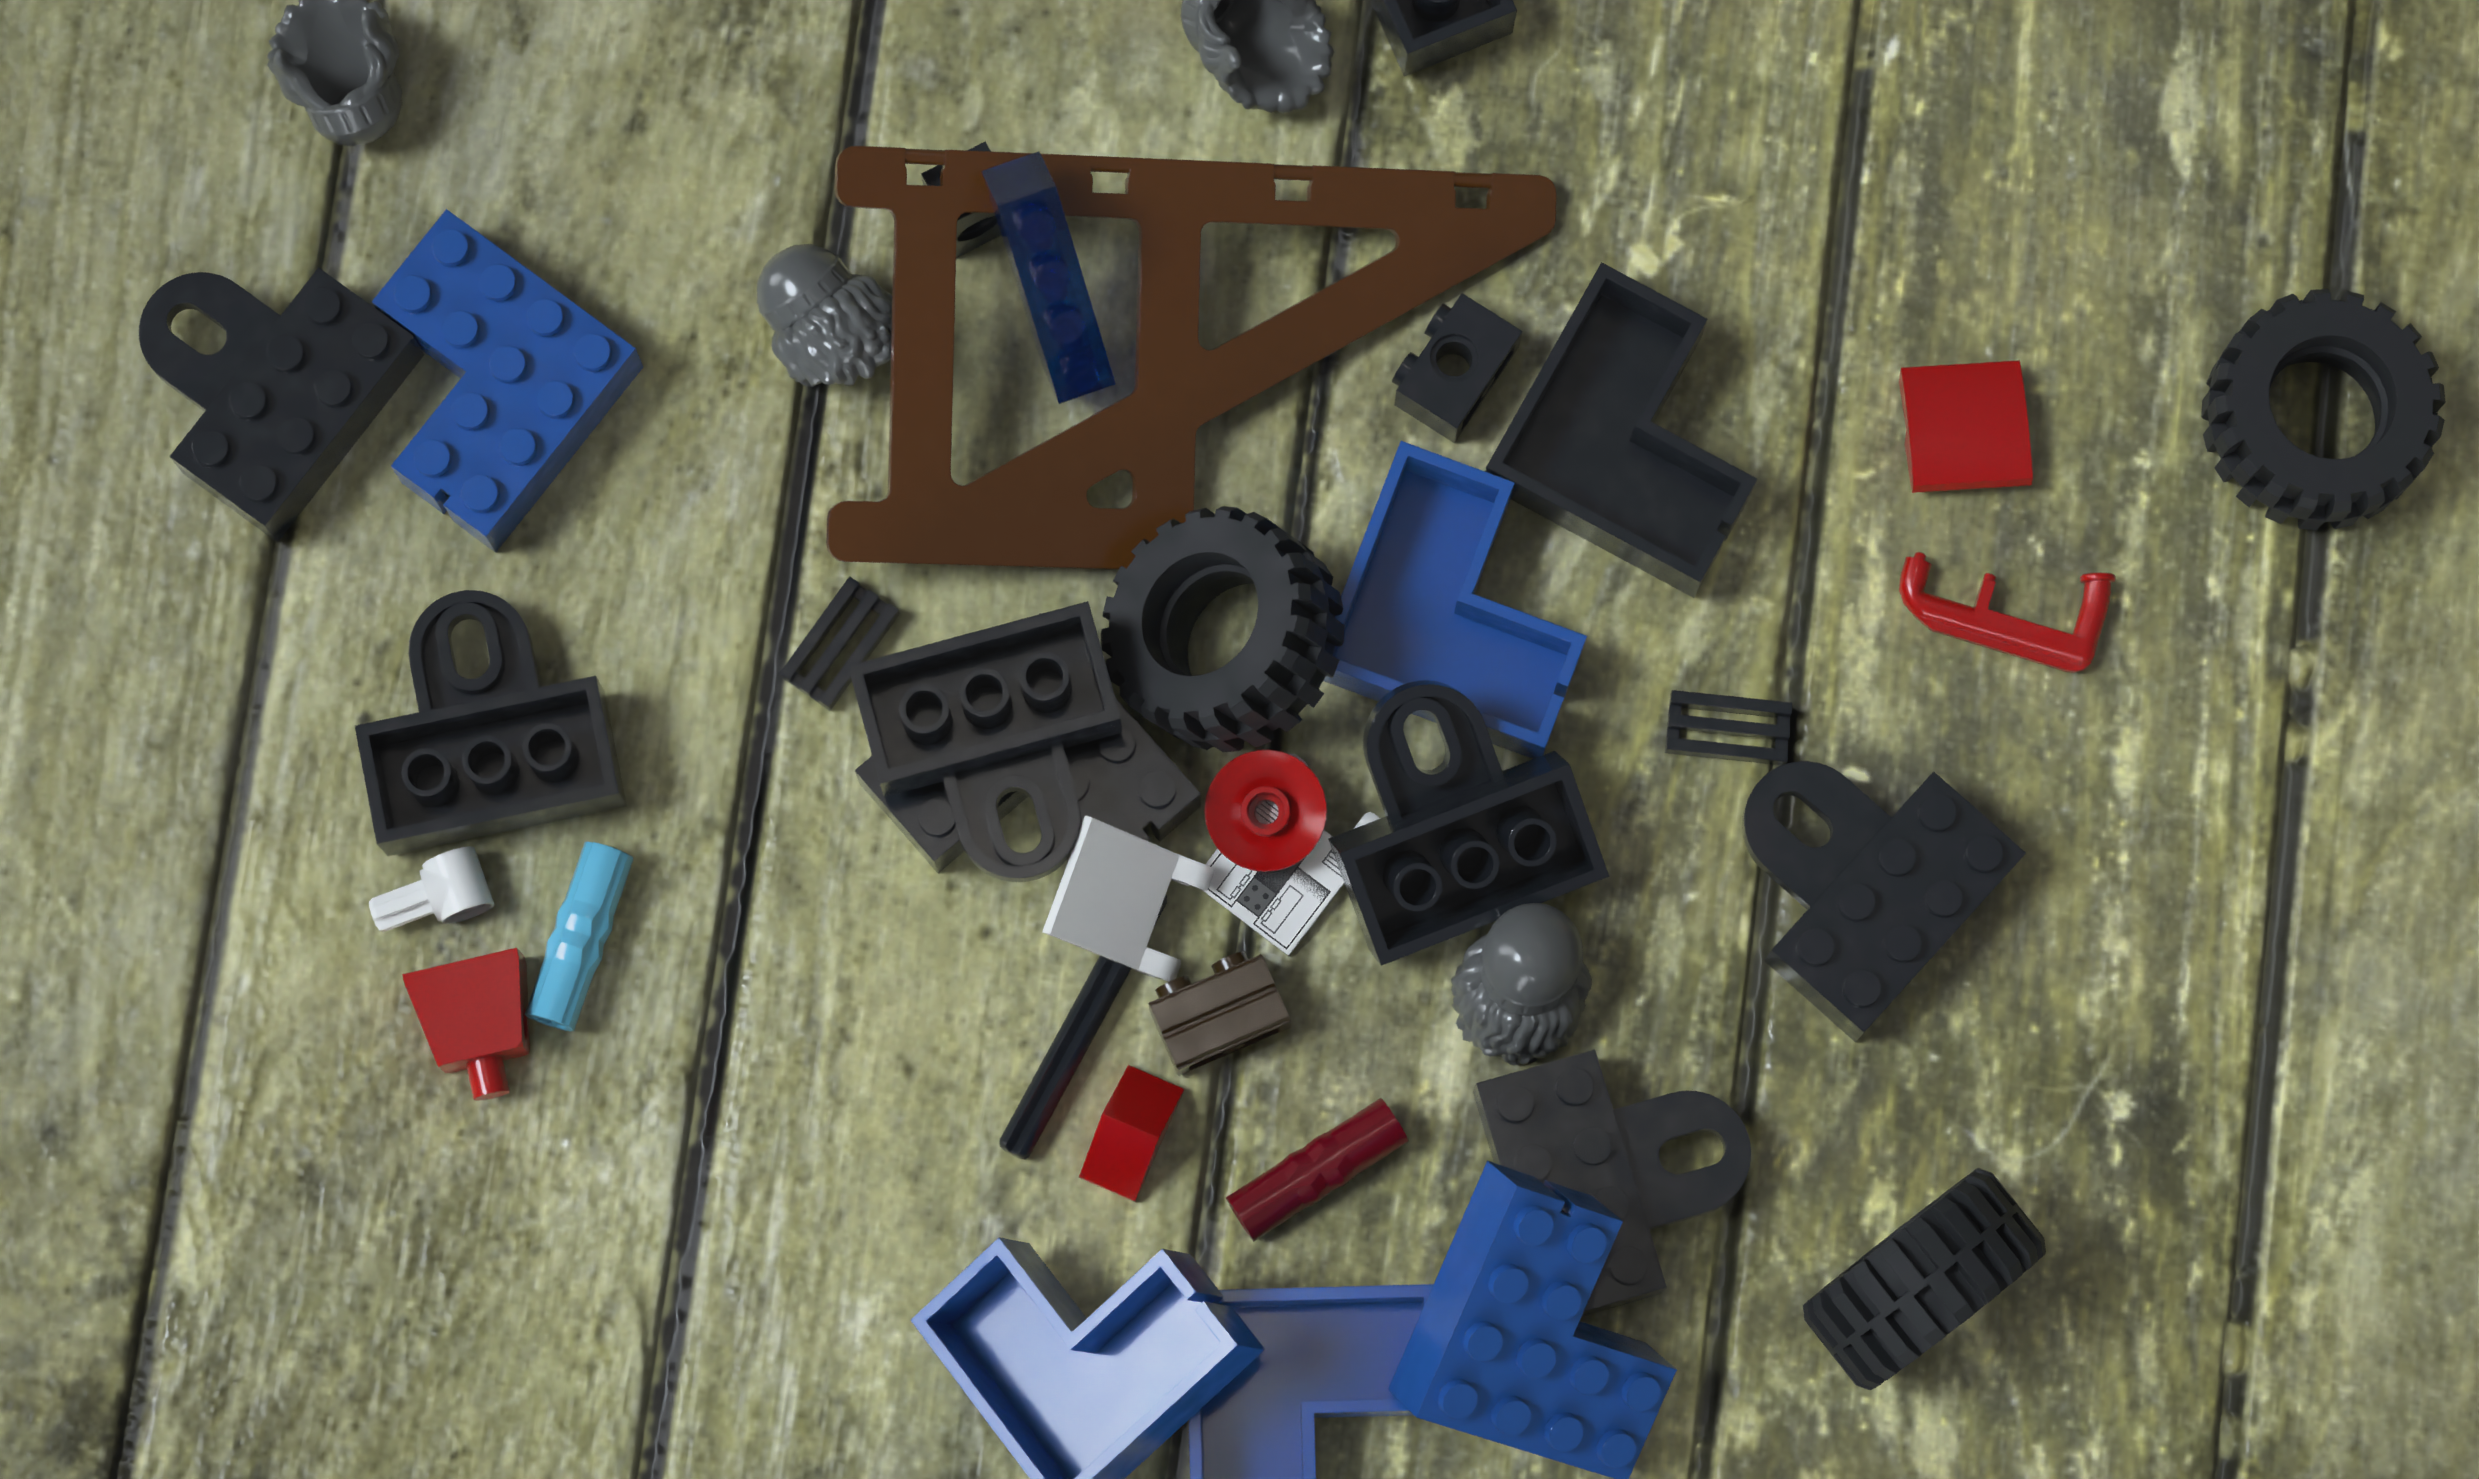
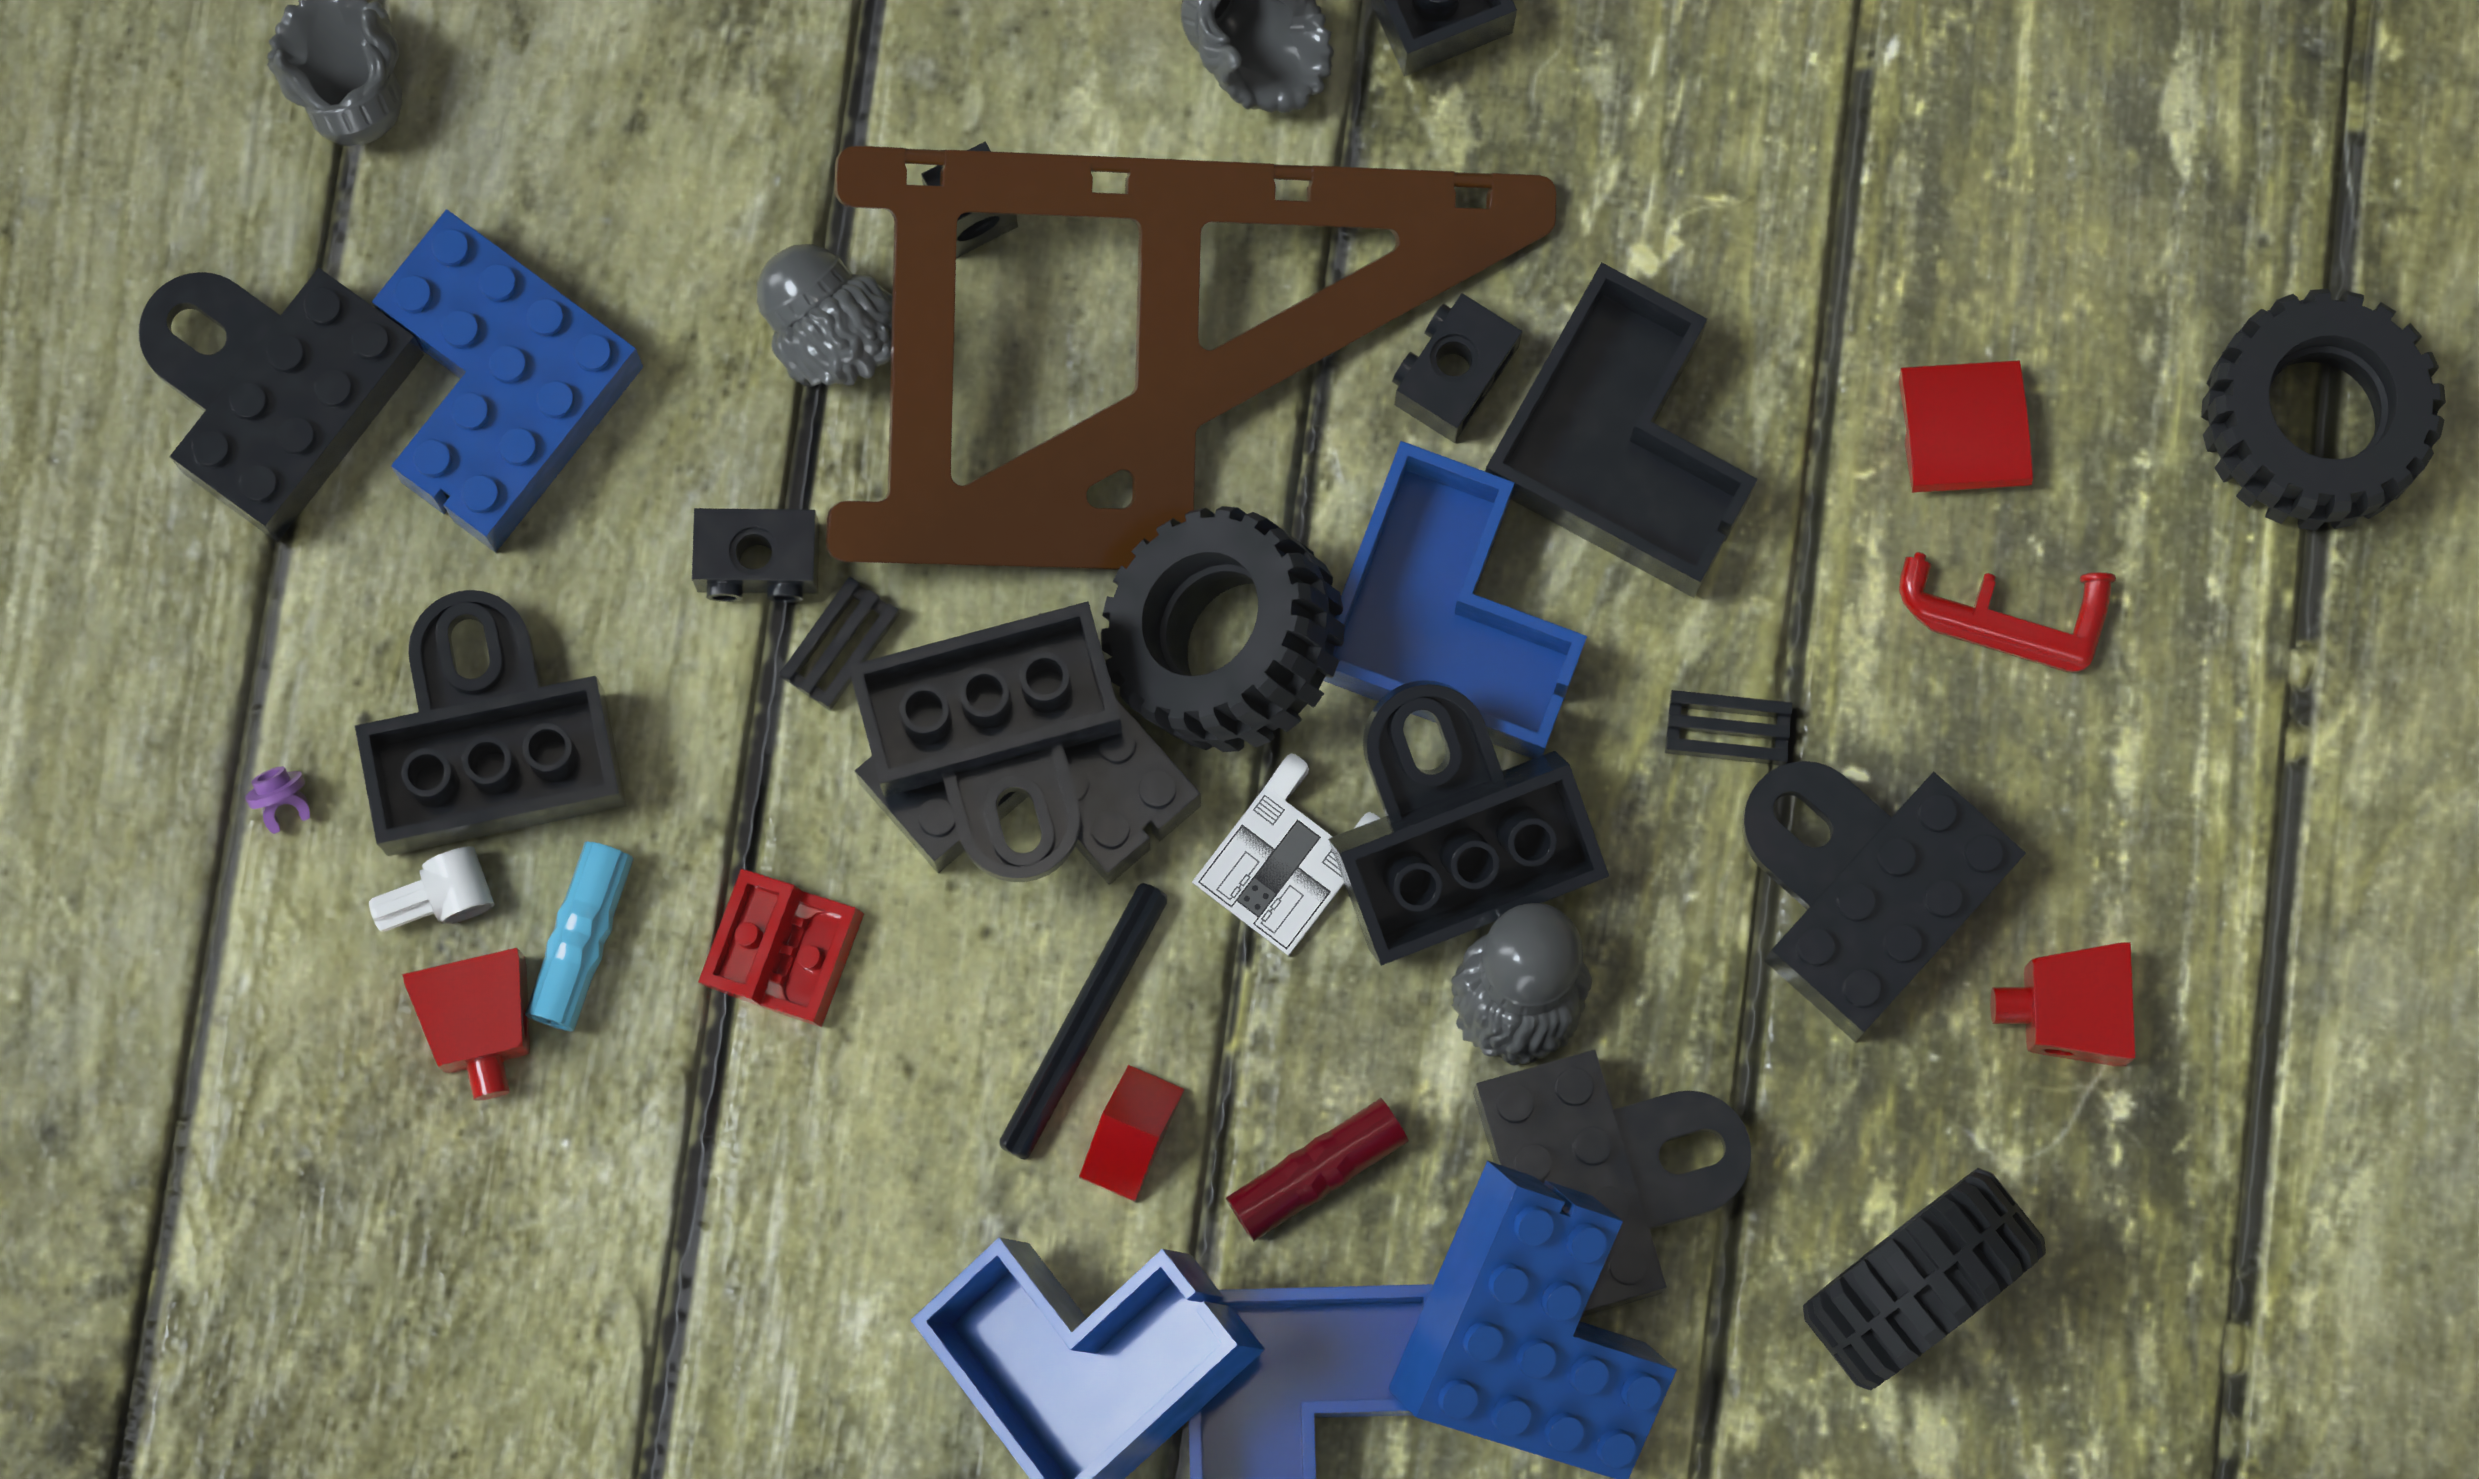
(275, 789): none -> medium lavender plate
(725, 534): none -> black brick
(781, 947): none -> red slope
(1049, 277): clear blue brick -> none
(1115, 895): white flag -> none
(1218, 1012): dark brown brick -> none
(1257, 779): red dish -> none
(2074, 1005): none -> red torso

